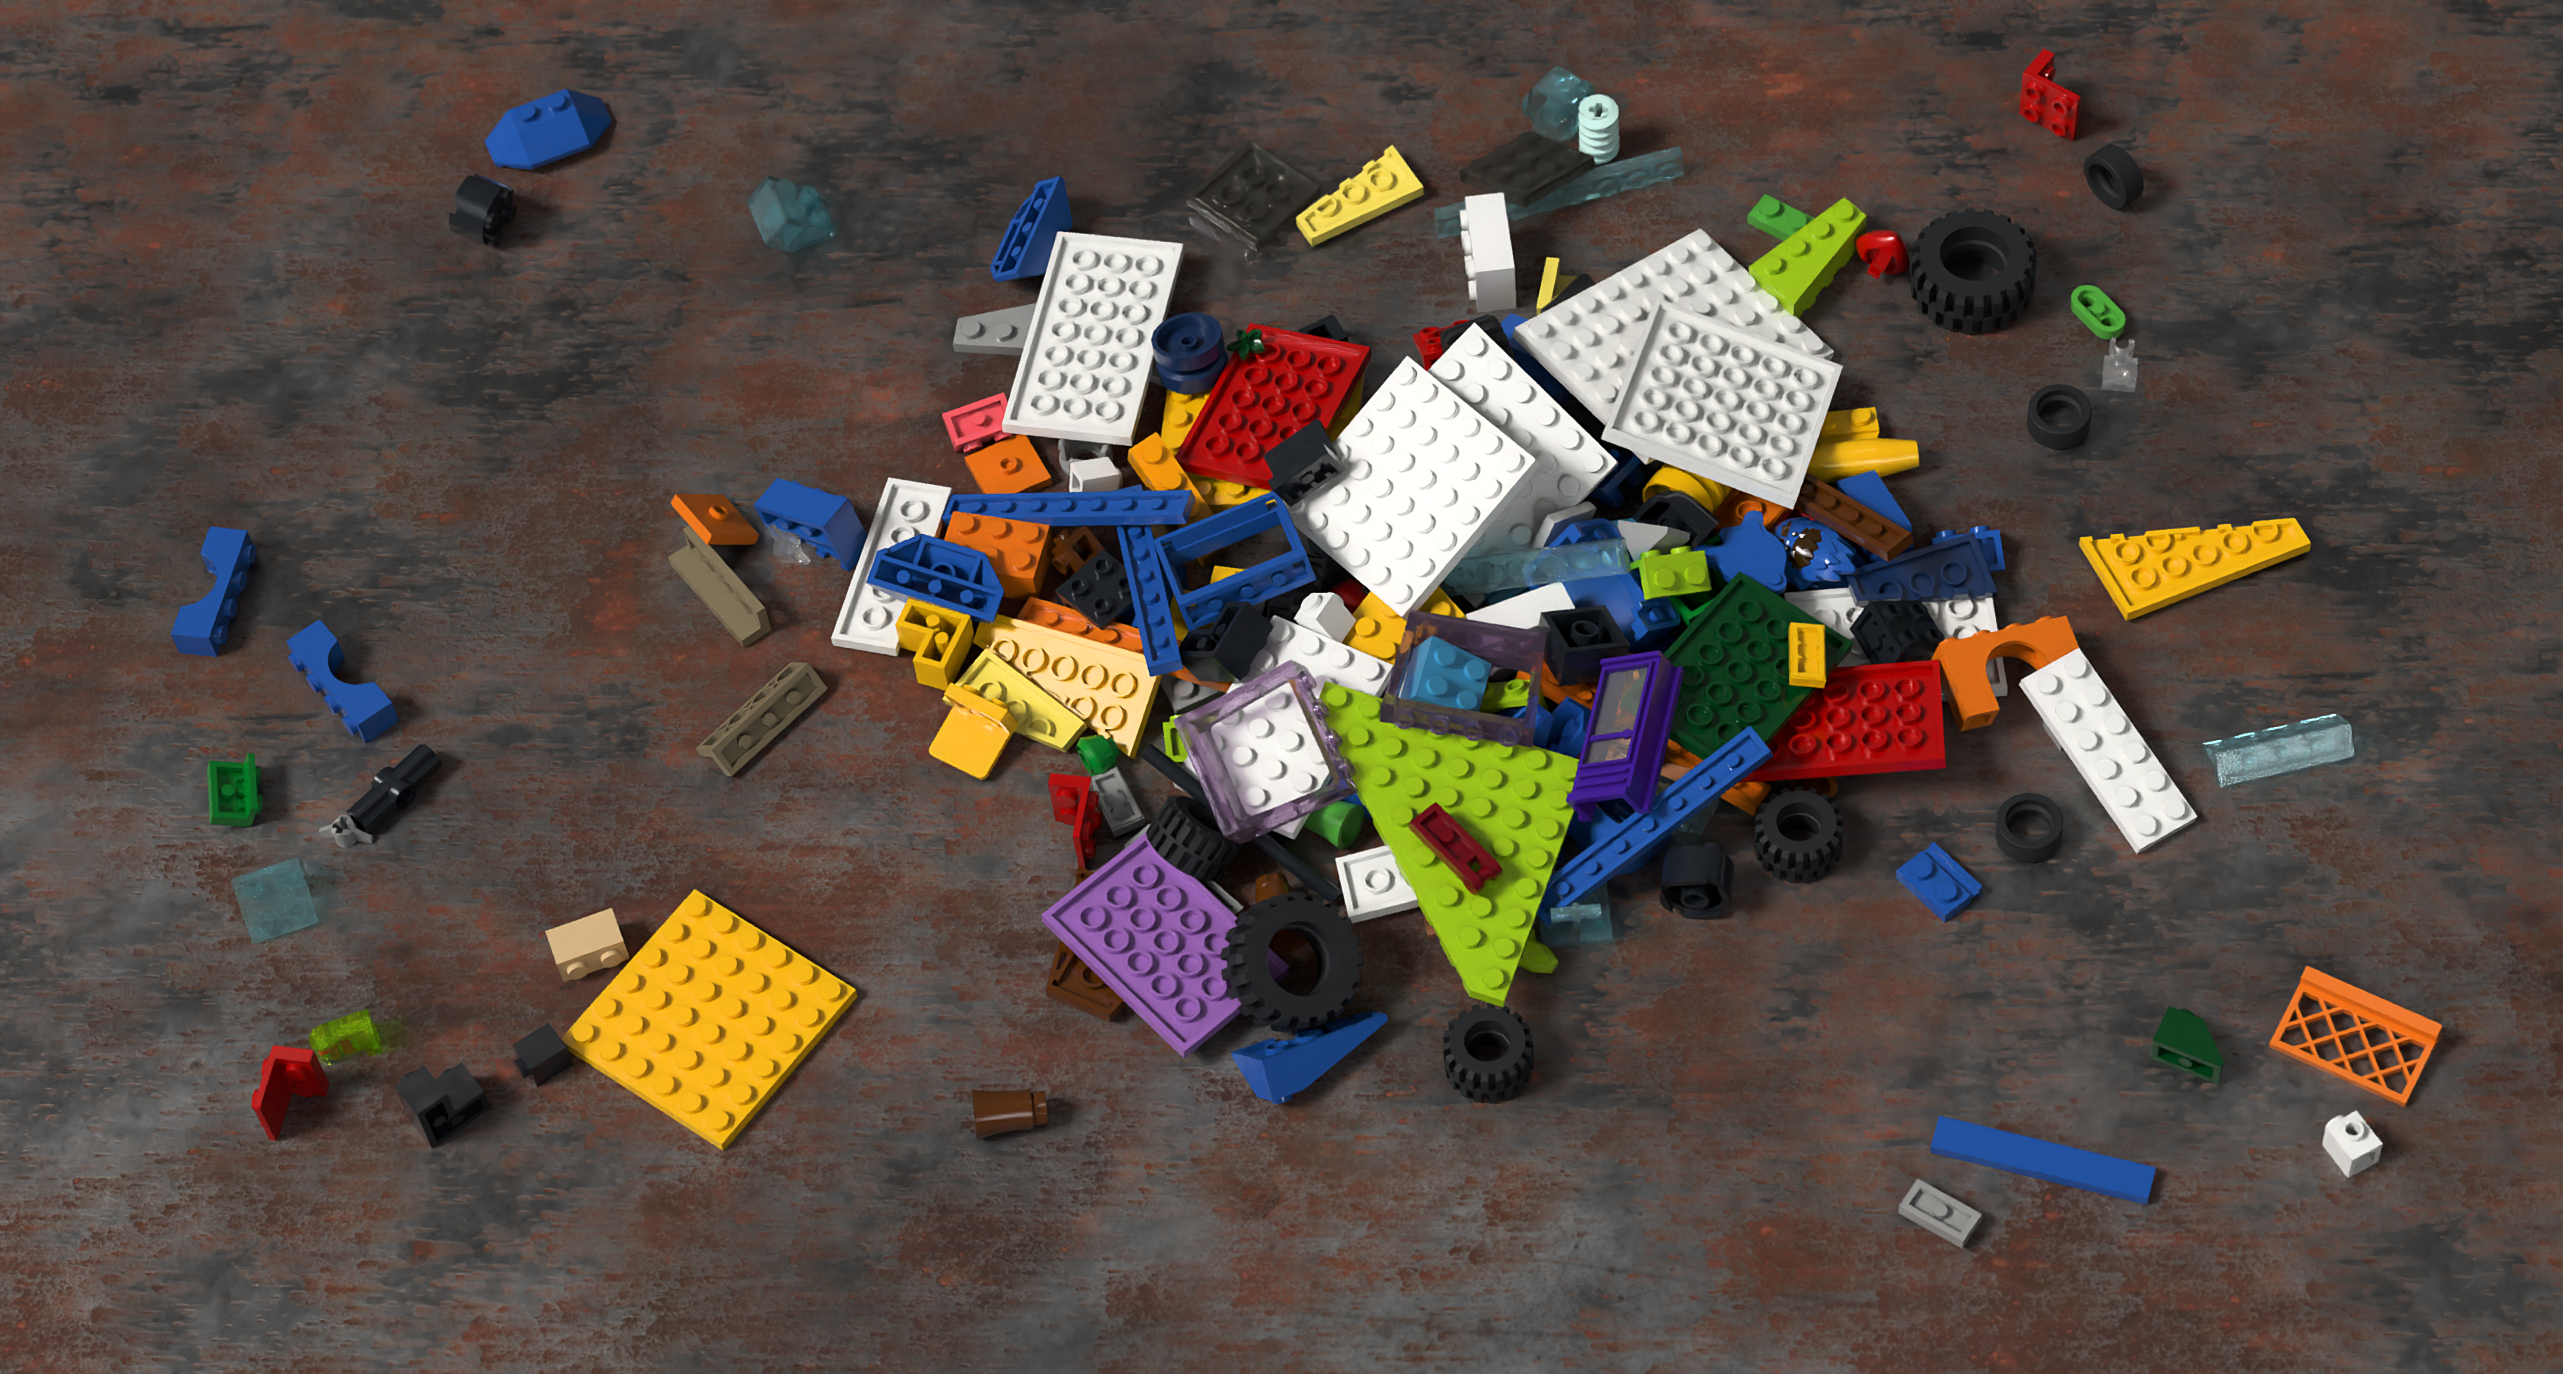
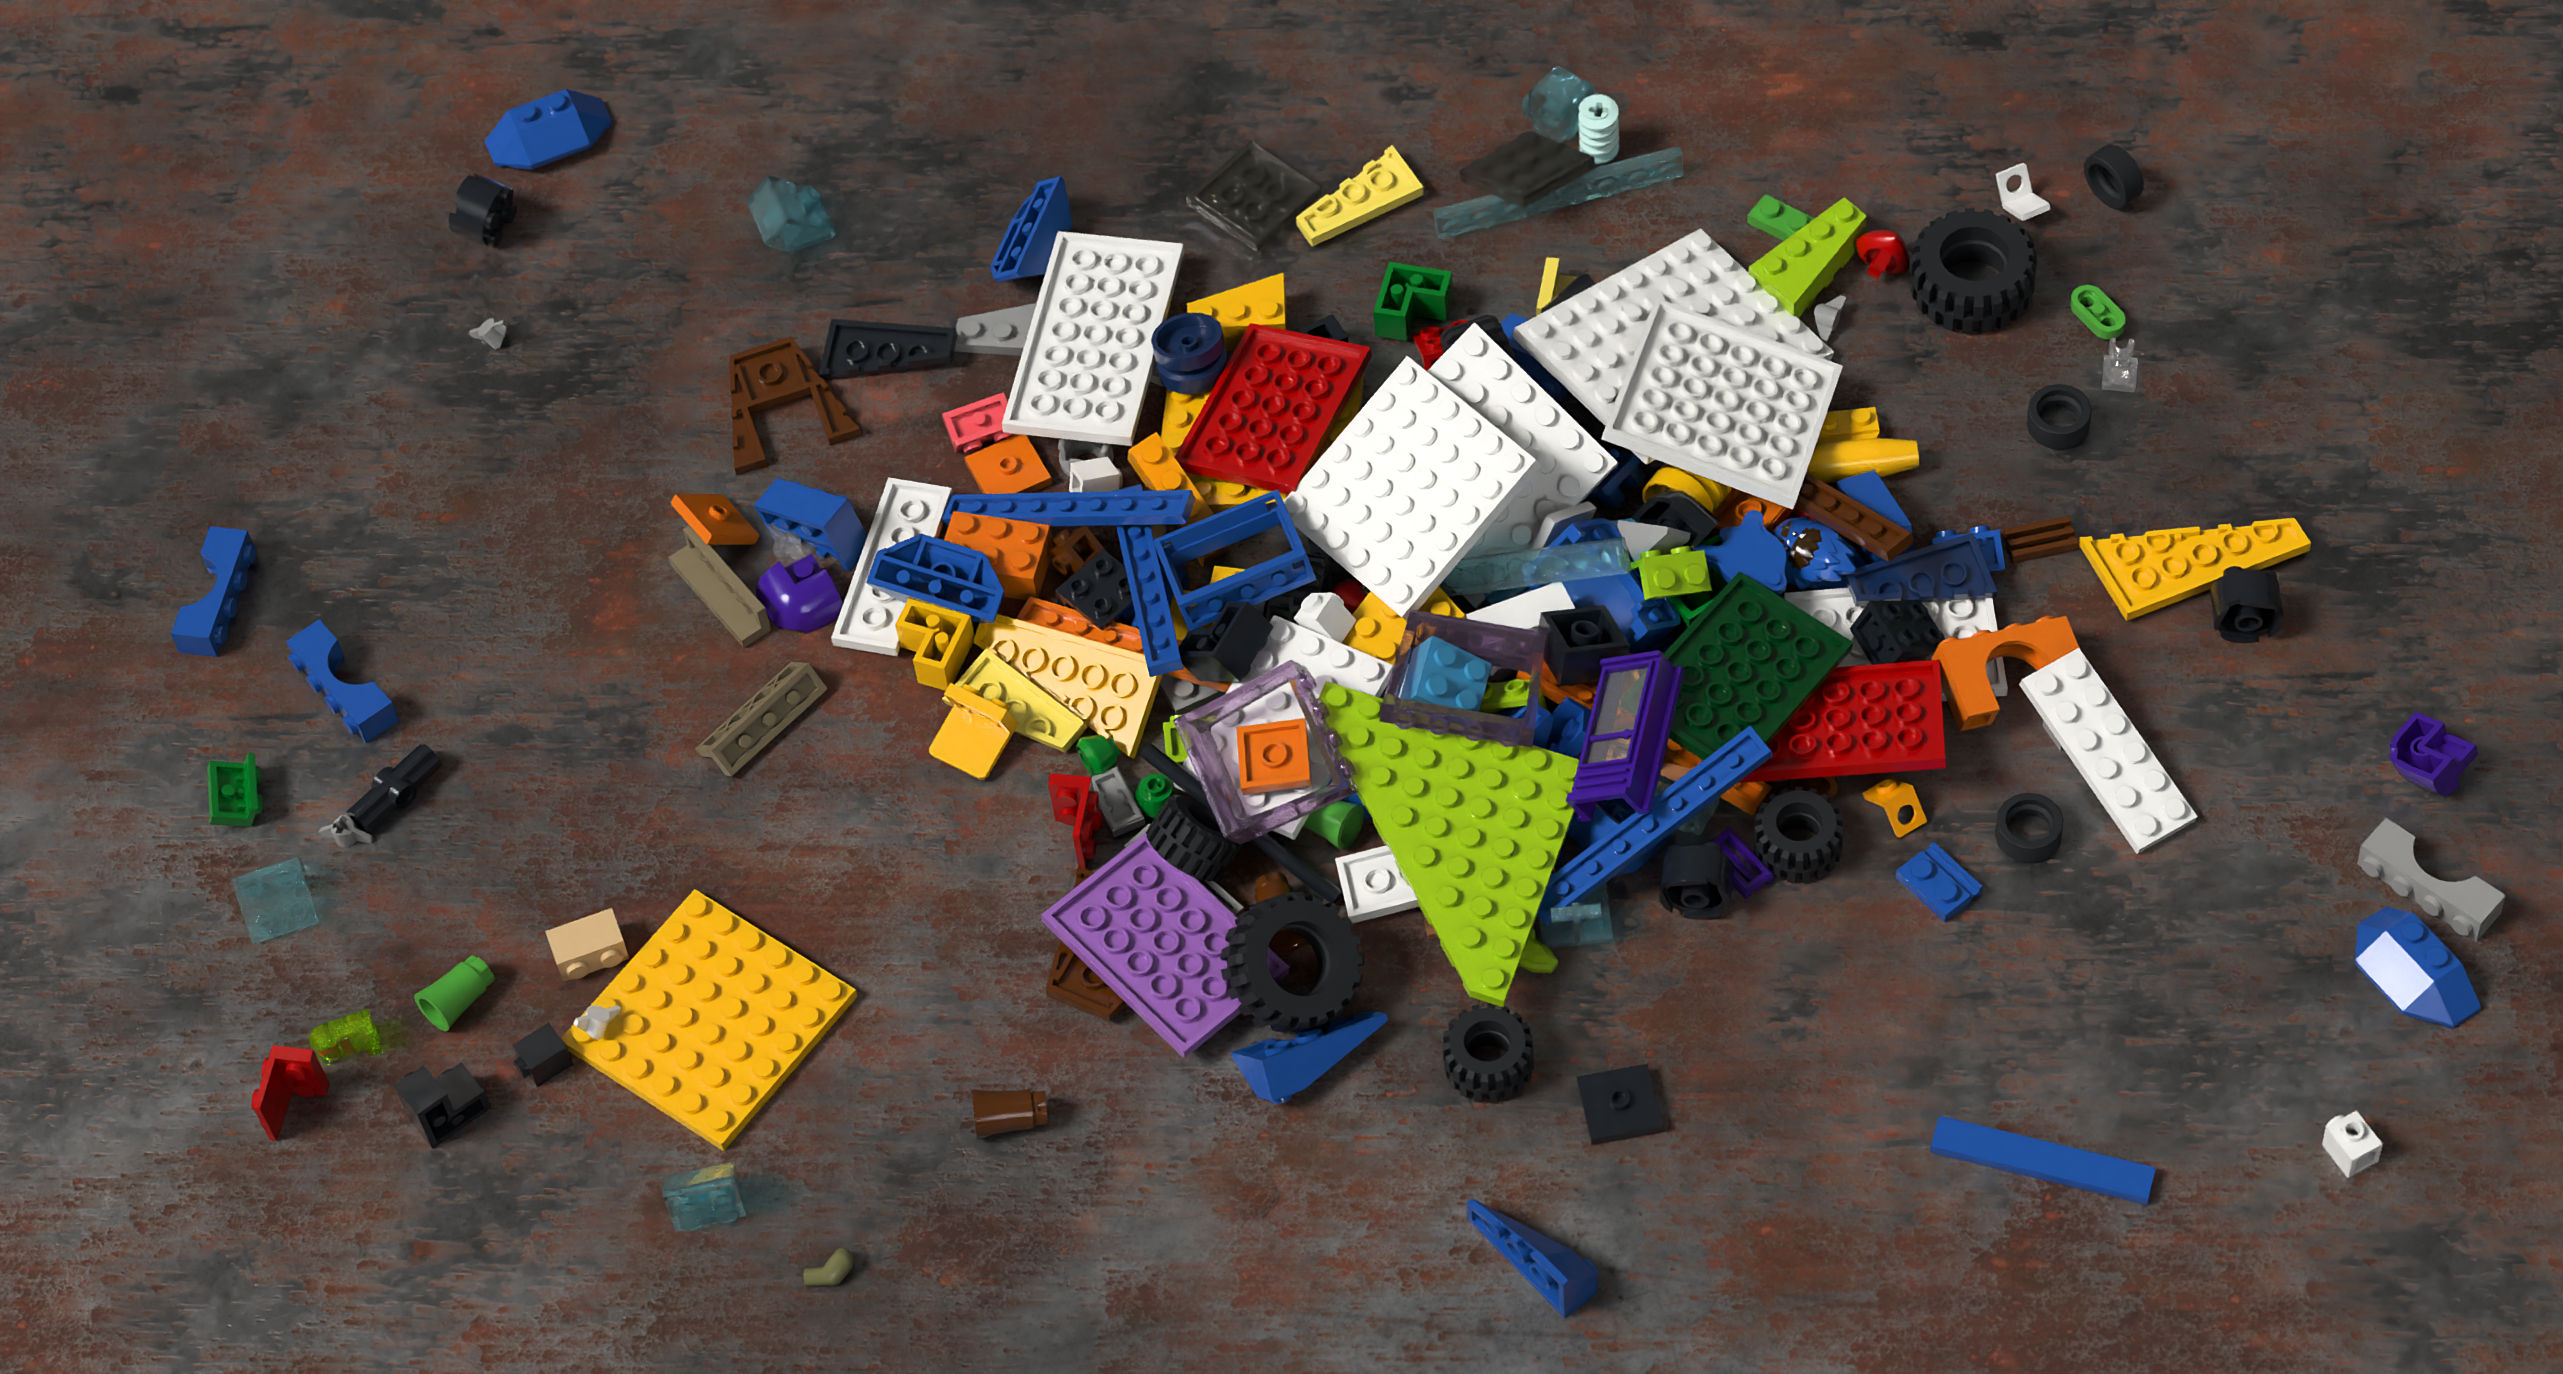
(454, 992): none -> bright green plant
(491, 331): none -> light grey piece
(596, 1020): none -> white piece
(704, 1197): none -> clear light blue slope
(772, 377): none -> reddish brown wing
(799, 595): none -> dark purple brick
(832, 1272): none -> olive arm
(878, 347): none -> black wing
(1153, 793): none -> green cone
(1247, 343): dark green plant -> none
(1256, 303): none -> yellow wedge
(1274, 756): none -> orange plate
(1303, 463): black bracket -> none
(1410, 293): none -> green brick
(1455, 847): dark red plate -> none
(1488, 252): white brick -> none
(1547, 1265): none -> blue wedge
(1619, 1104): none -> black plate
(1740, 885): none -> dark purple tile
(1807, 655): yellow plate -> none
(1828, 316): none -> light grey piece
(1893, 795): none -> light orange bracket
(1940, 1213): light grey plate -> none
(2021, 202): none -> white bracket
(2039, 534): none -> reddish brown tile
(2047, 101): red bracket -> none
(2187, 1045): dark green slope -> none
(2246, 604): none -> black brick
(2280, 749): clear light blue fence -> none
(2376, 1014): orange fence -> none
(2414, 968): none -> blue wedge
(2430, 755): none -> dark purple brick
(2465, 905): none -> light grey arch

